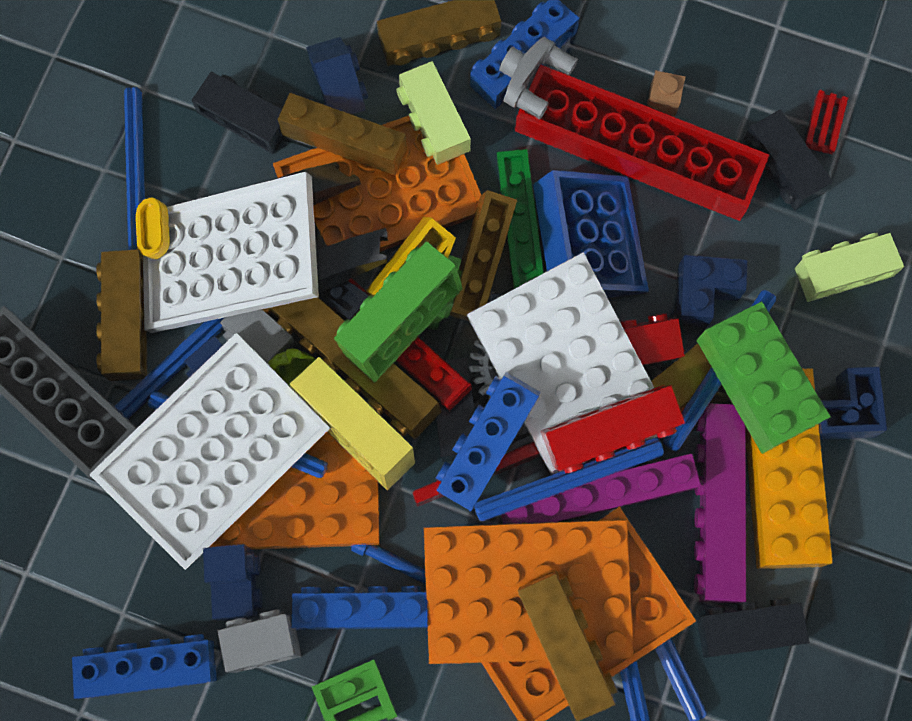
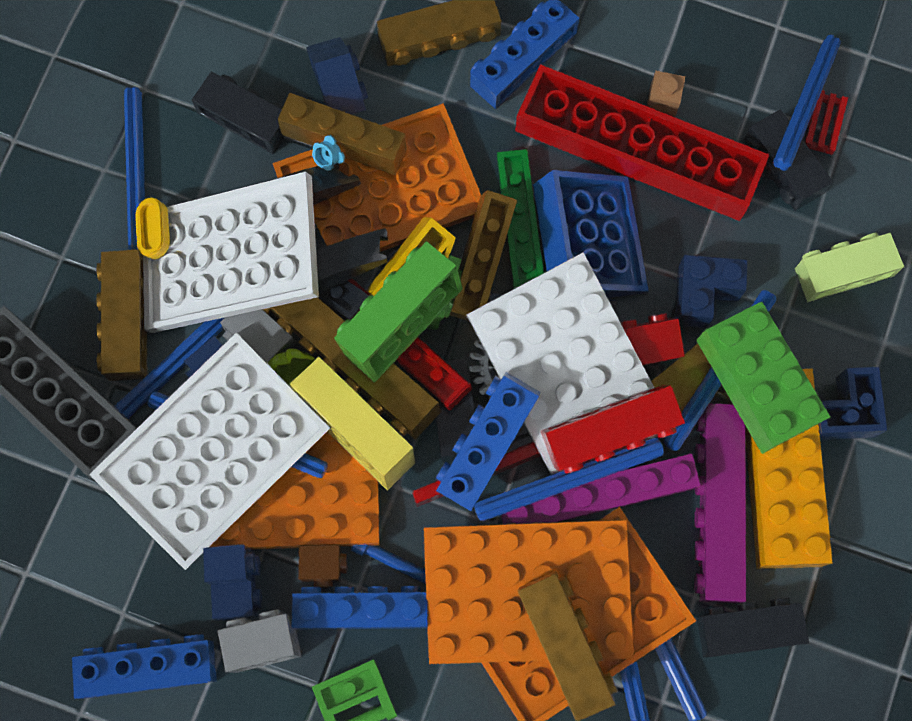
(321, 565): none -> reddish brown brick
(327, 153): none -> medium azure plate
(433, 113): yellowish green brick -> none
(523, 67): light grey connector -> none
(806, 103): none -> blue axle

